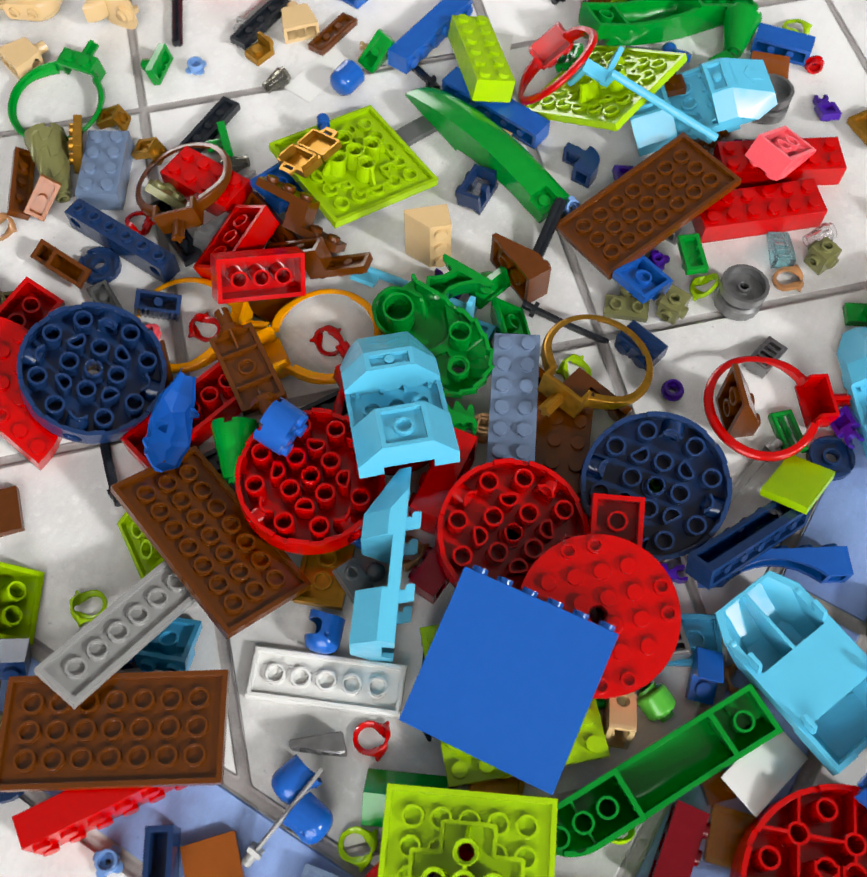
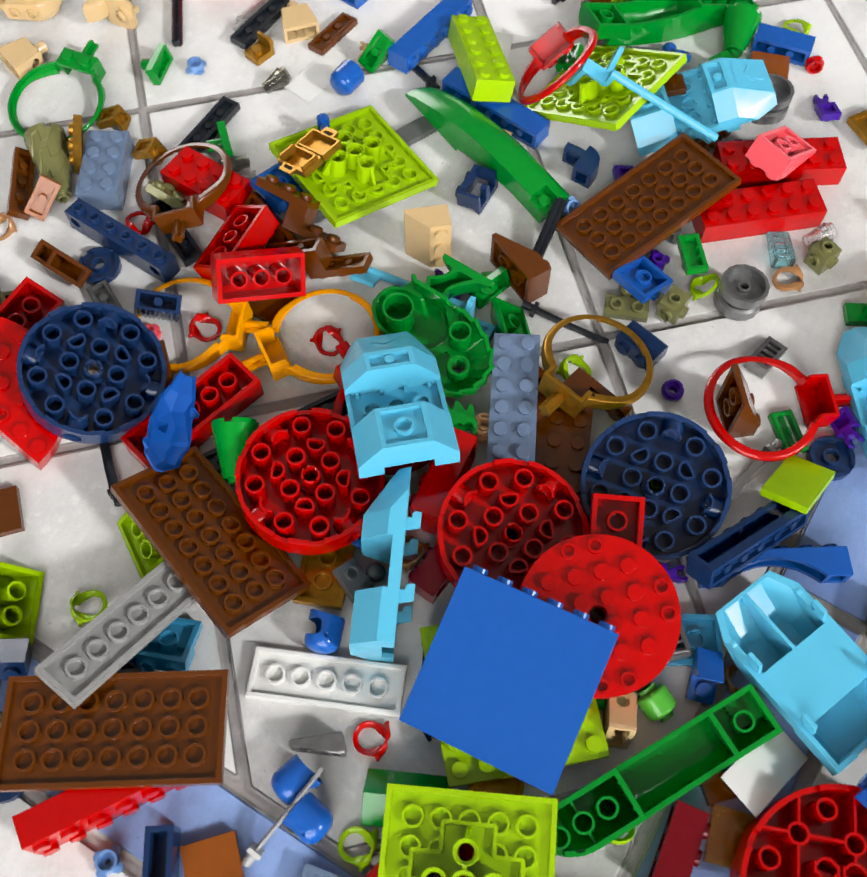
(206, 232): flat silver slope -> none
(246, 365): reddish brown plate -> none
(281, 426): blue brick -> none

